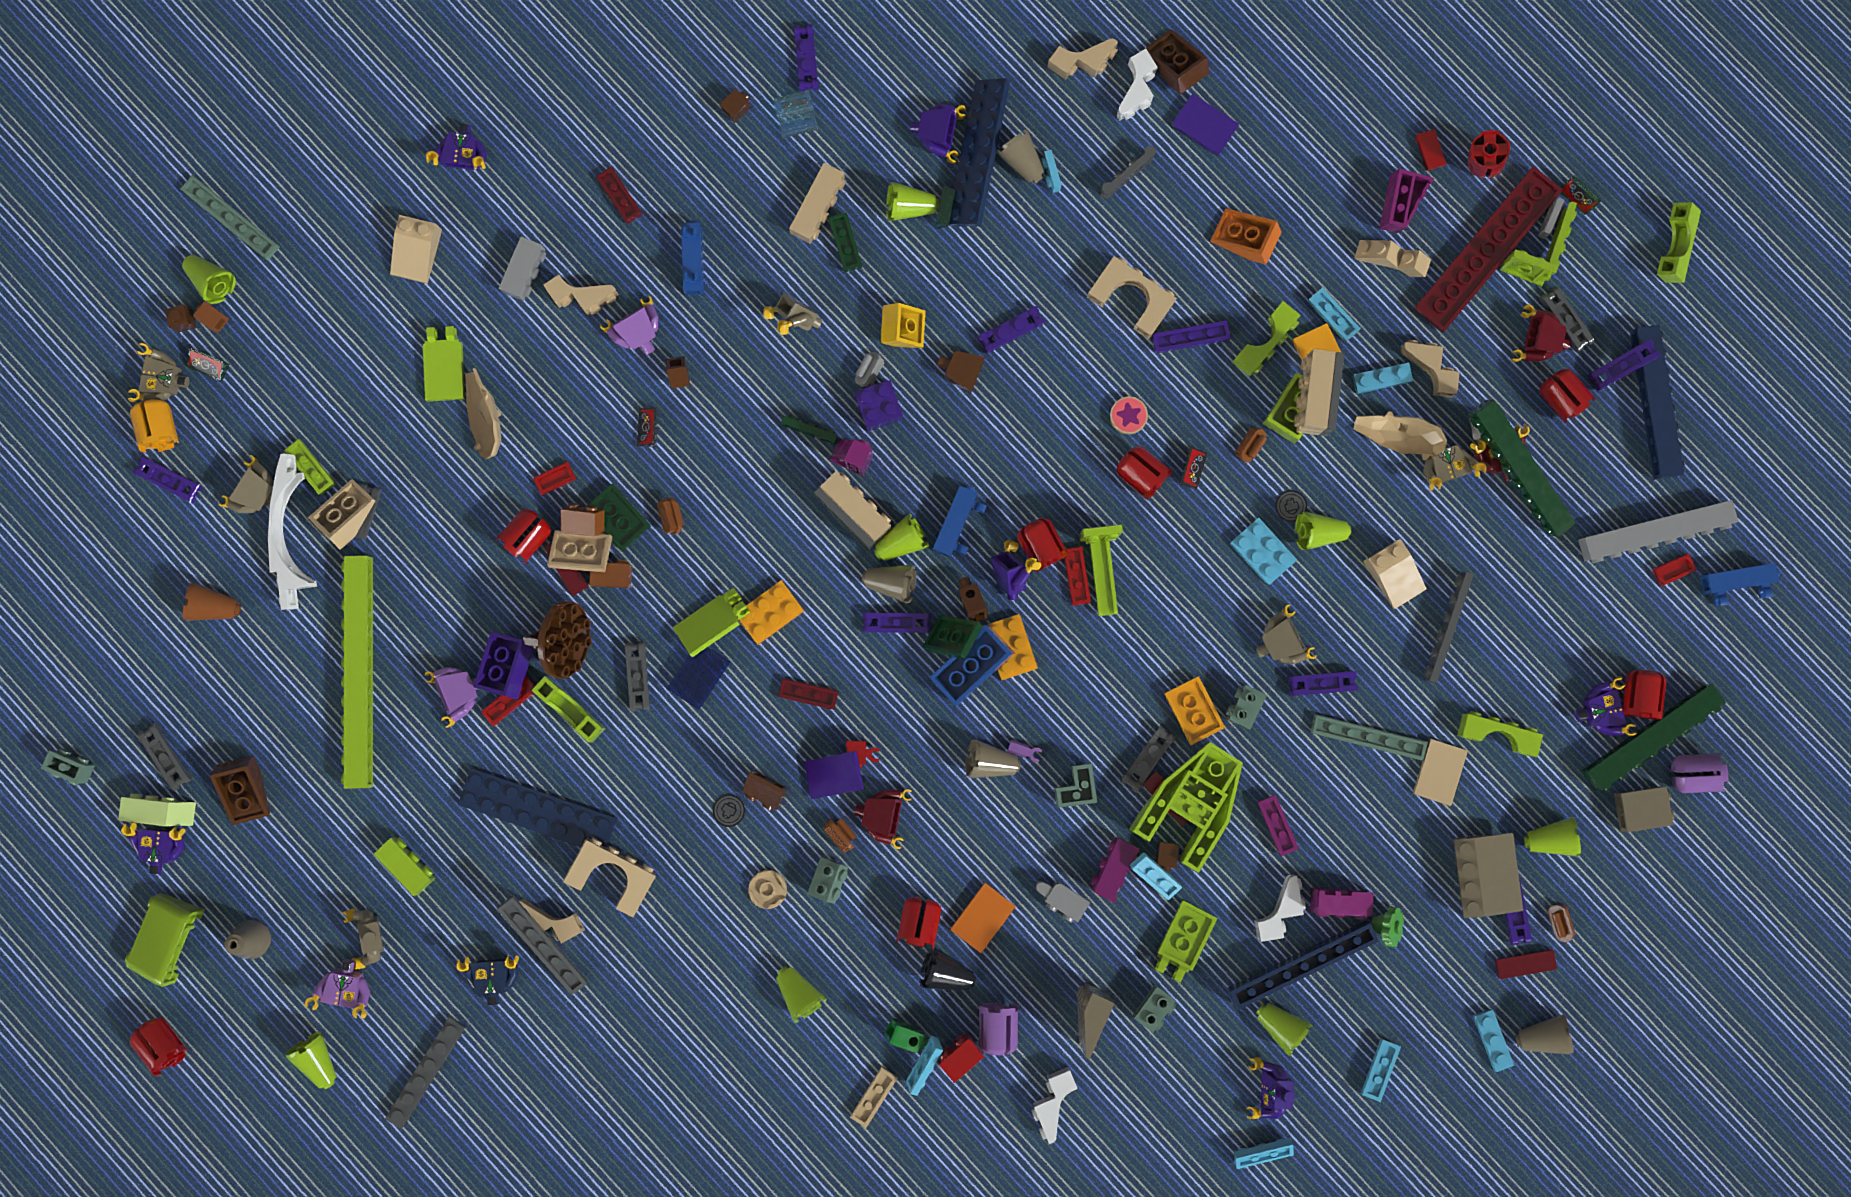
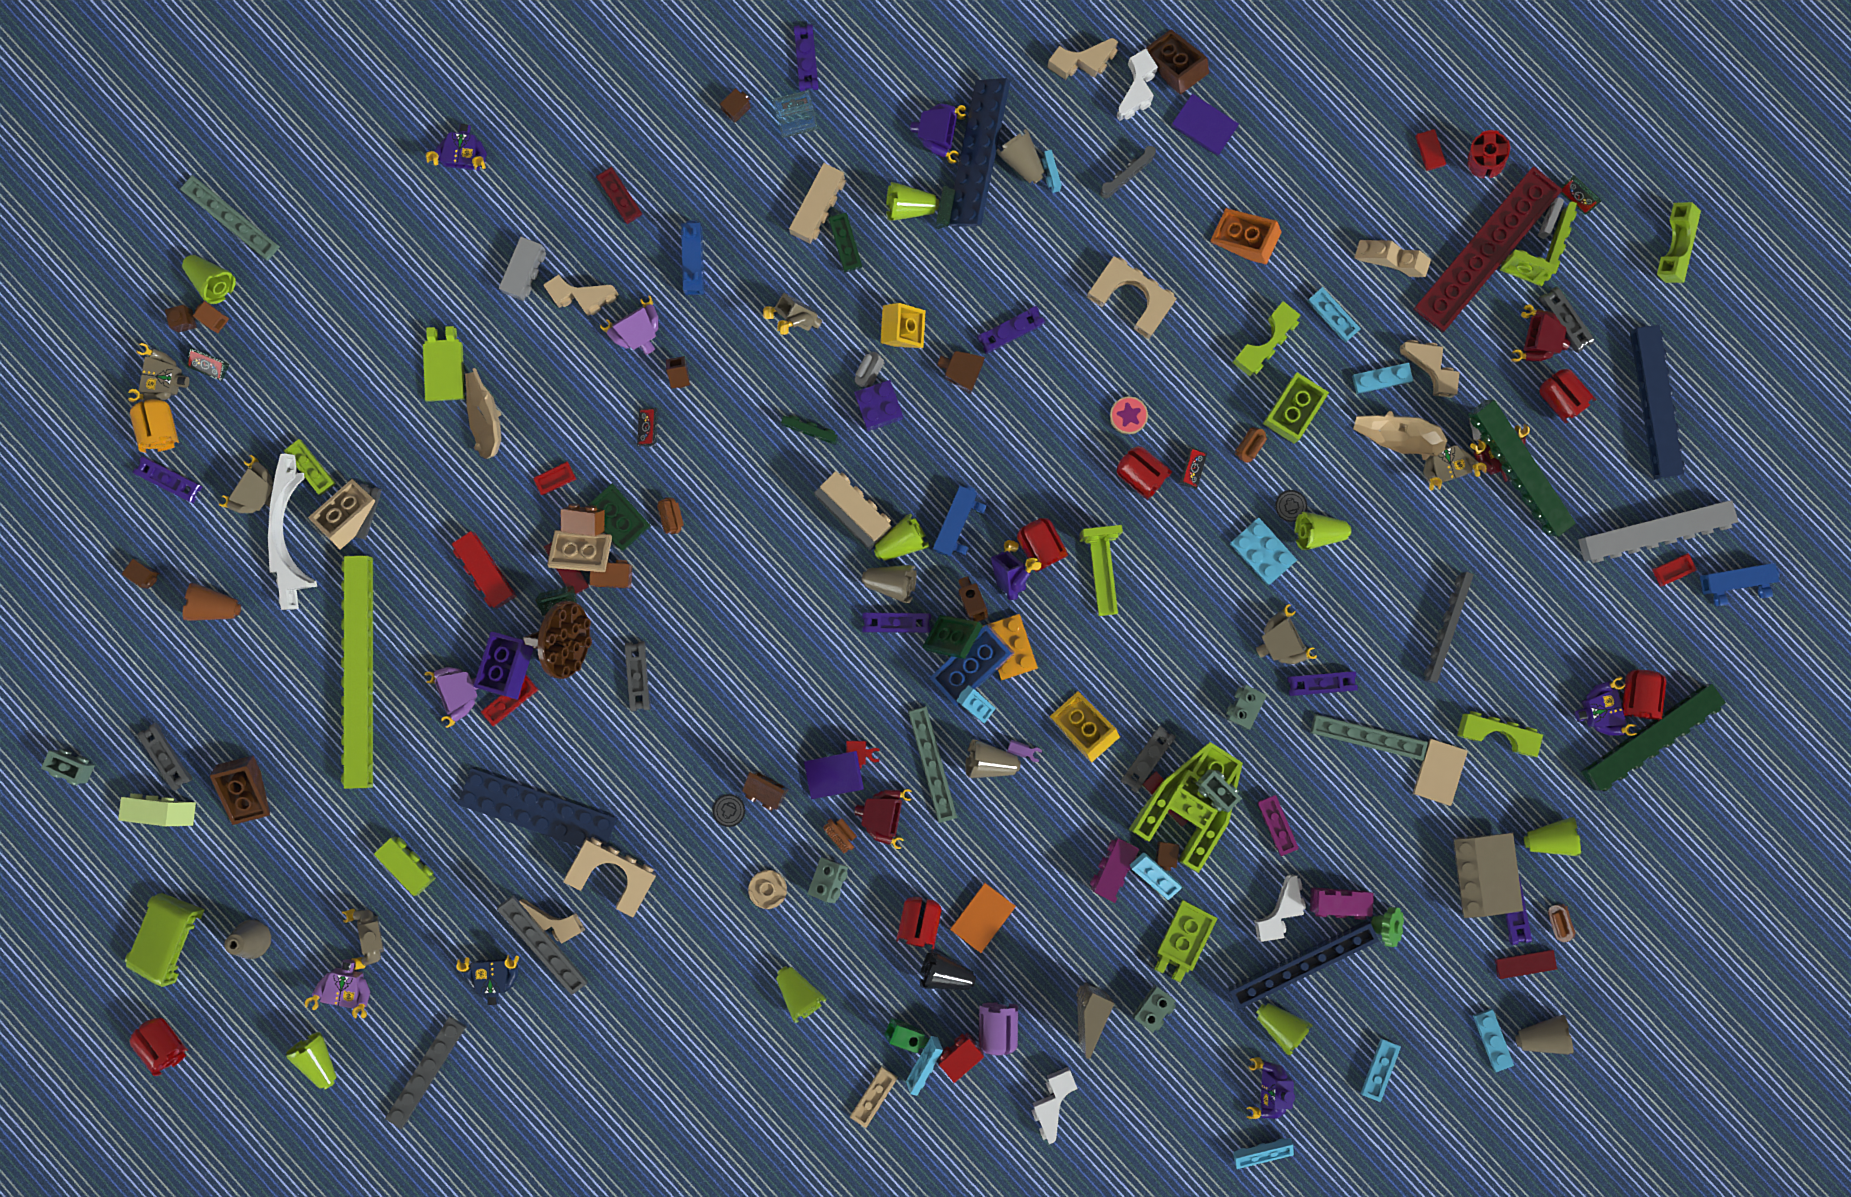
(140, 574): none -> reddish brown brick
(155, 845): dark purple torso -> none
(414, 248): tan slope -> none
(484, 570): none -> red brick
(516, 528): red cylinder -> none
(548, 599): none -> slope
(569, 708): lime arch -> none
(699, 677): clear blue plate -> none
(711, 622): lime tile -> none
(771, 612): light orange plate -> none
(808, 694): dark red tile -> none
(853, 455): magenta wedge -> none
(932, 764): none -> sand green tile
(975, 704): none -> medium azure plate
(1063, 899): light grey hinge -> none
(1077, 576): red tile -> none
(1081, 791): sand green brick -> none
(1085, 726): none -> yellow slope
(1191, 337): dark purple plate -> none
(1194, 710): light orange plate -> none
(1218, 790): none -> sand green brick
(1318, 338): light orange tile -> none
(1319, 392): tan piece -> none
(1395, 573): tan slope -> none
(1402, 198): magenta wedge -> none
(1624, 365): dark purple plate -> none
(1644, 809): dark tan brick -> none
(1699, 763): medium lavender cylinder -> none

